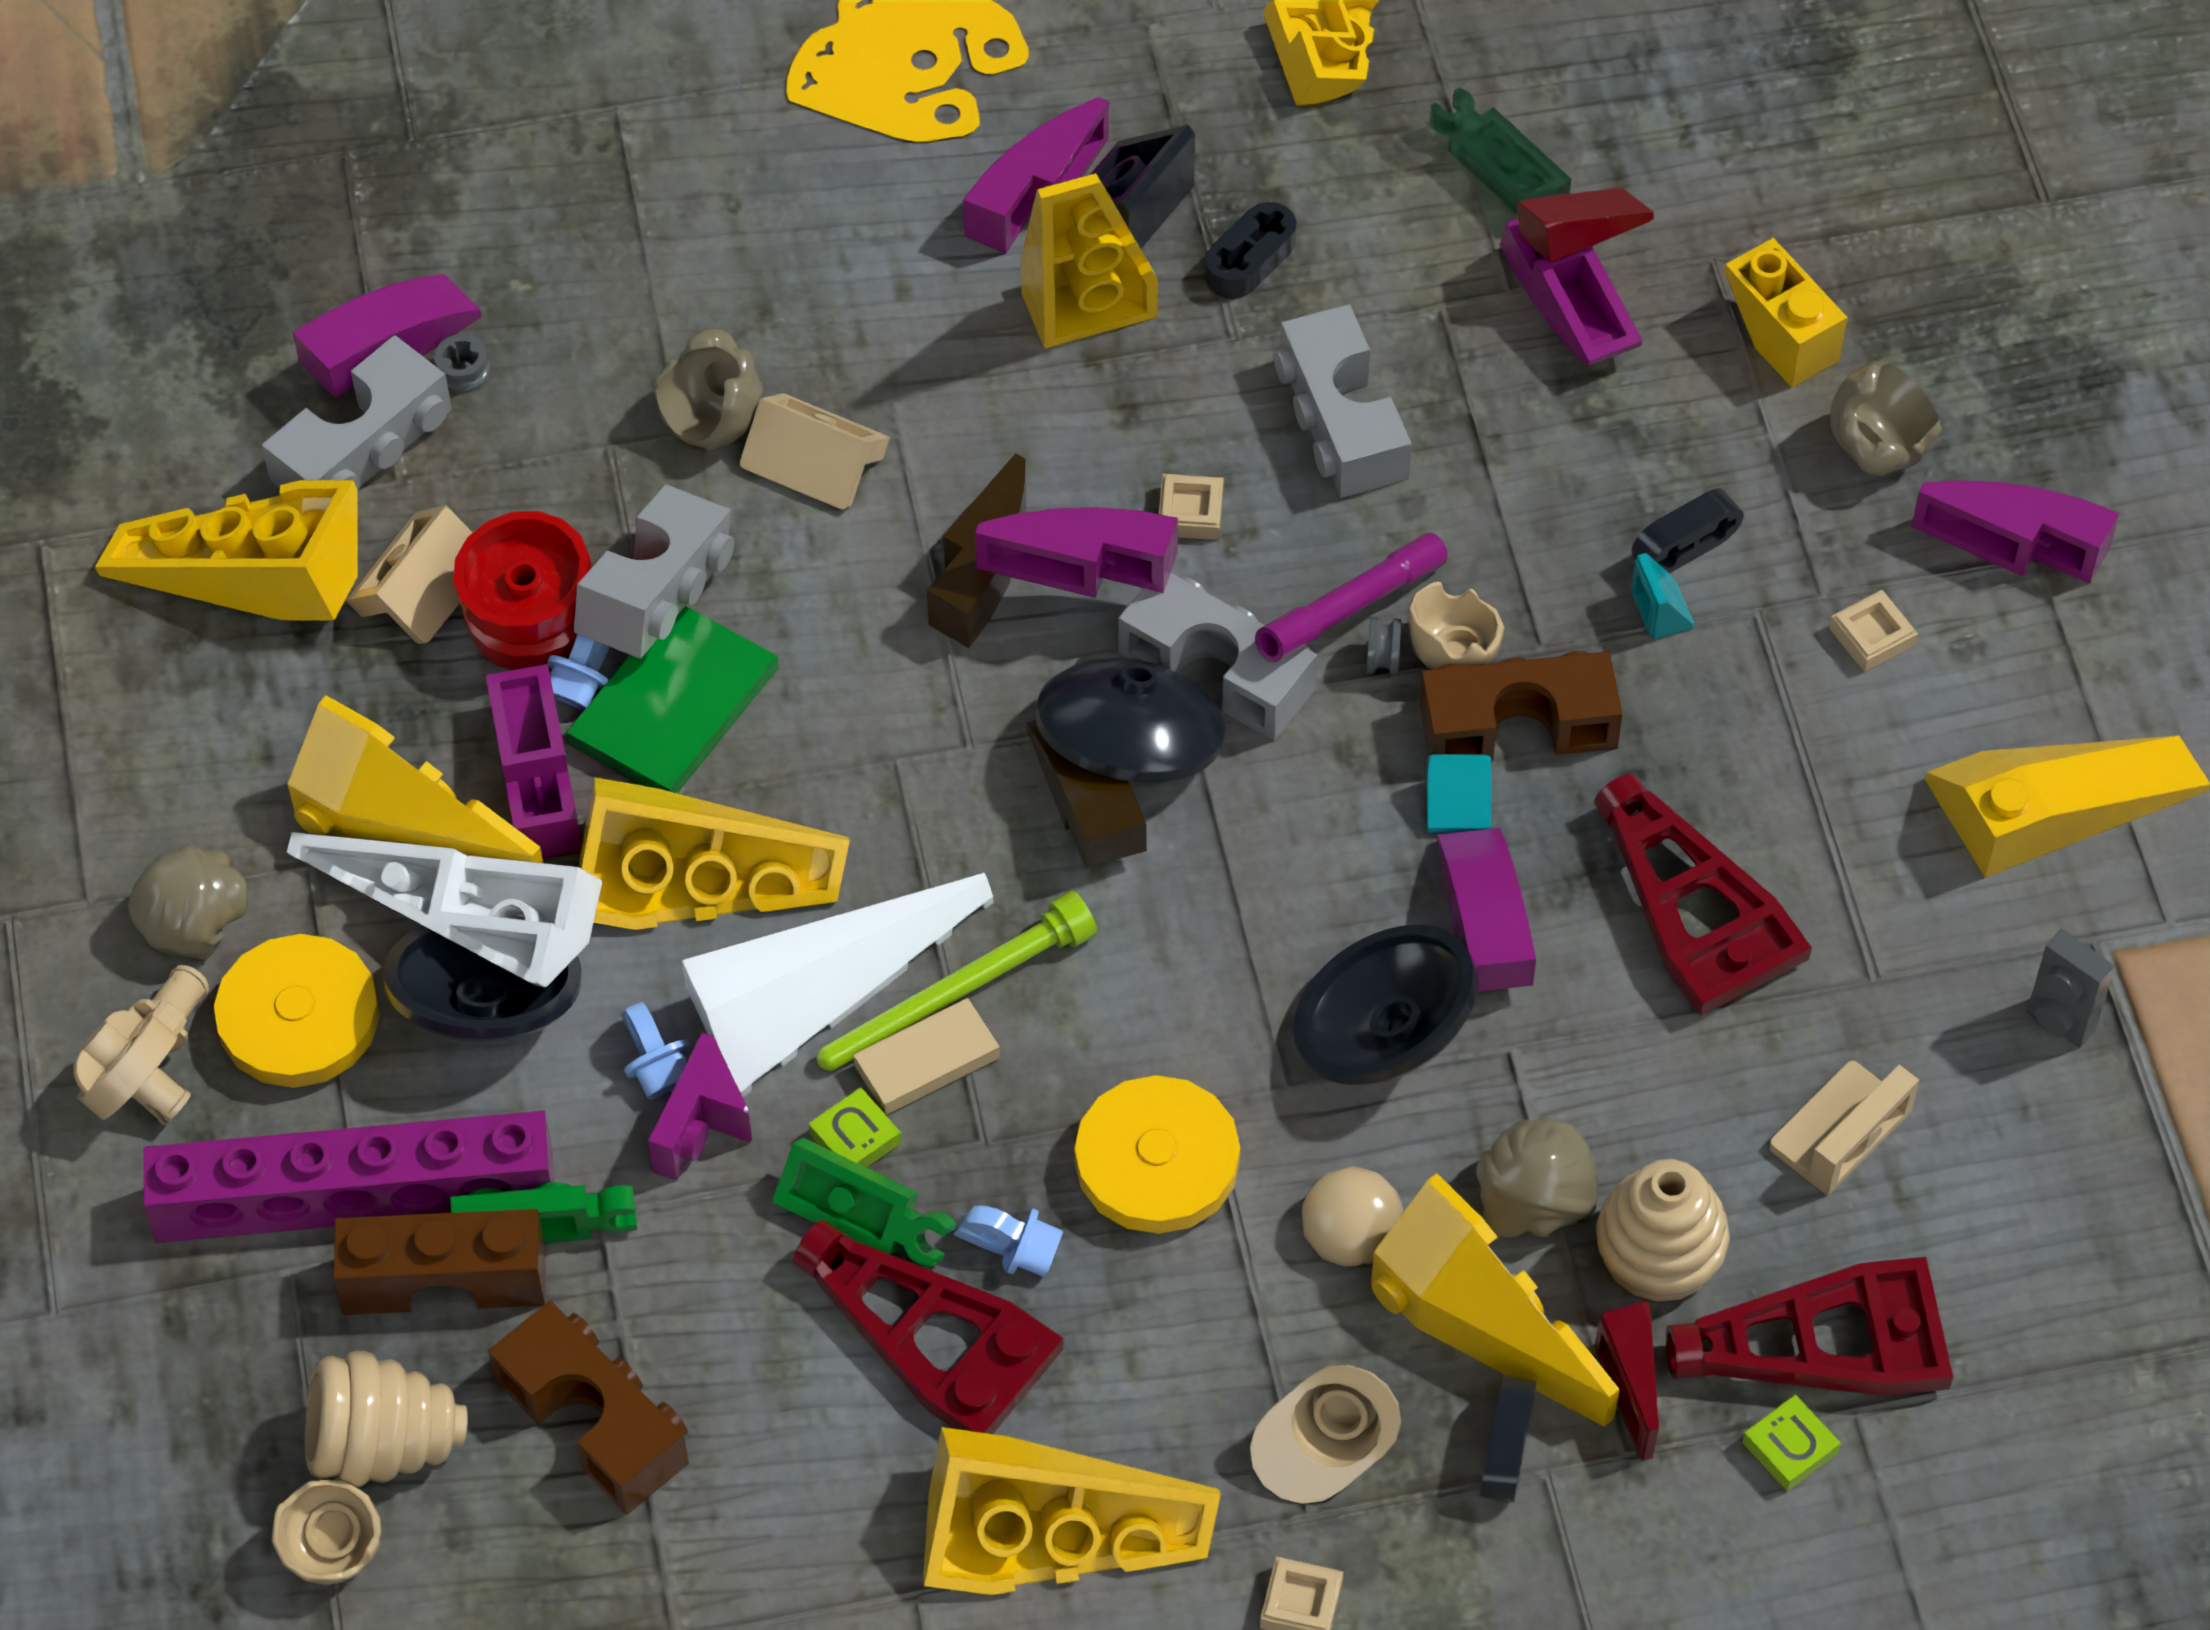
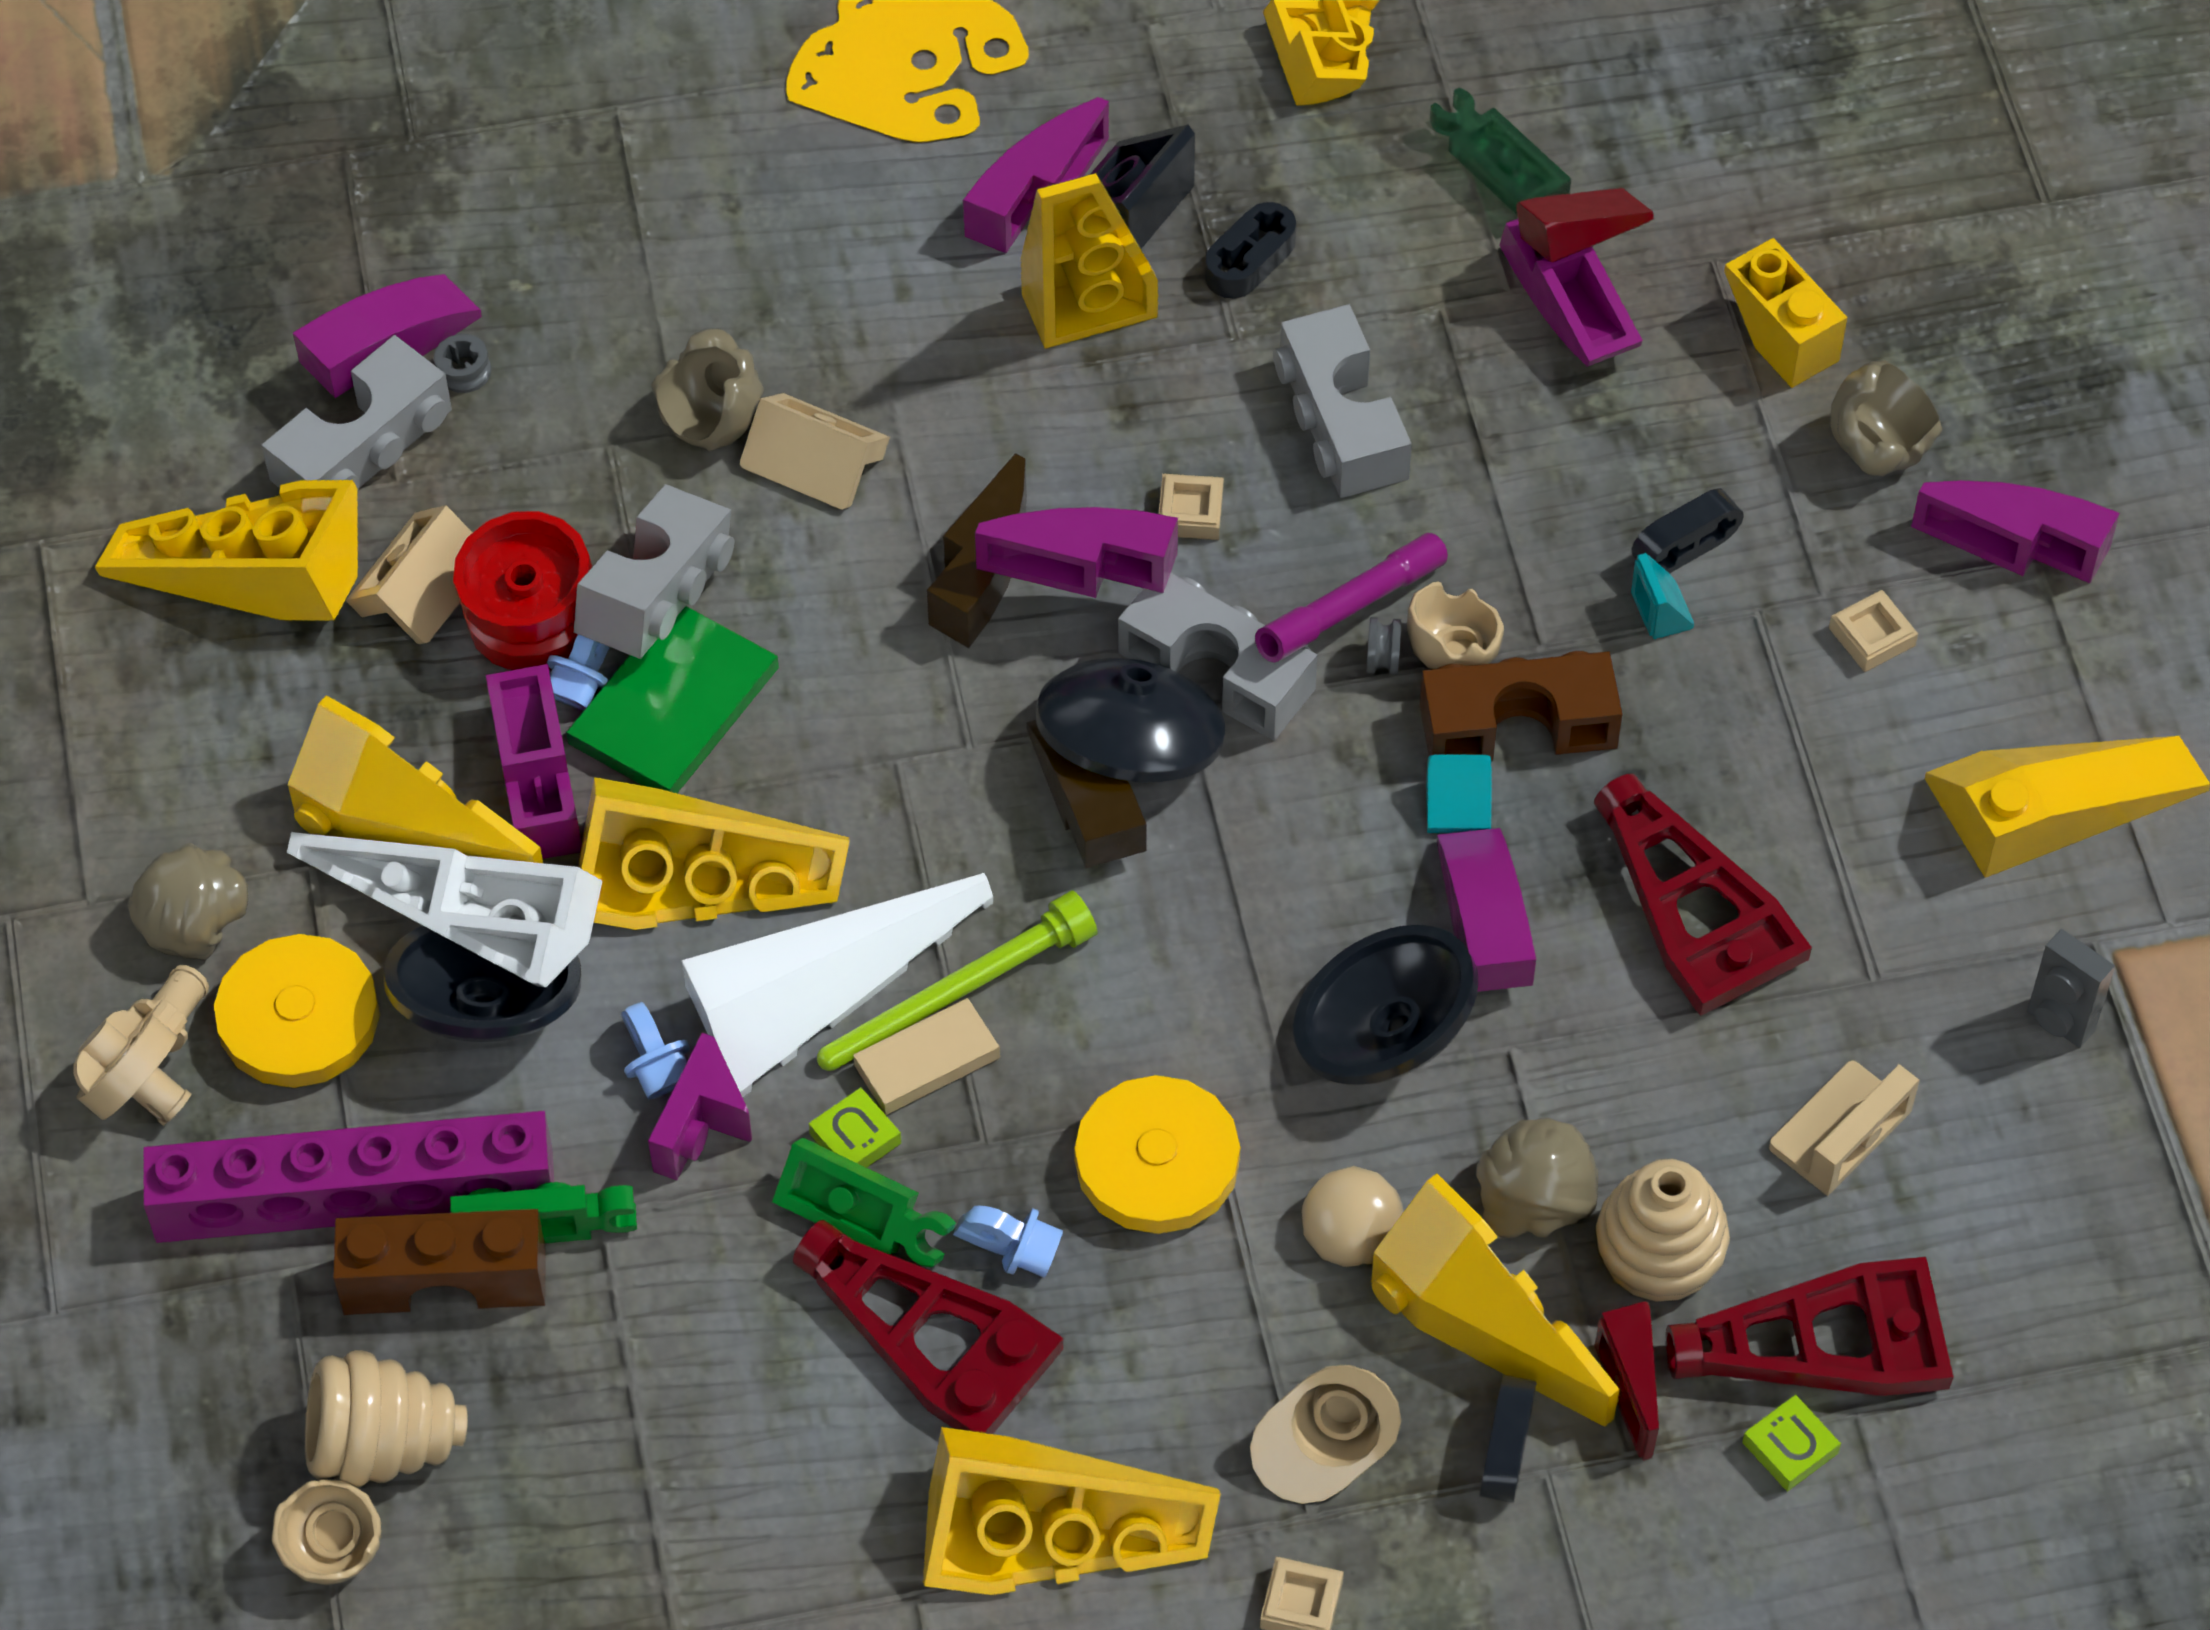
(557, 1364): reddish brown arch -> none

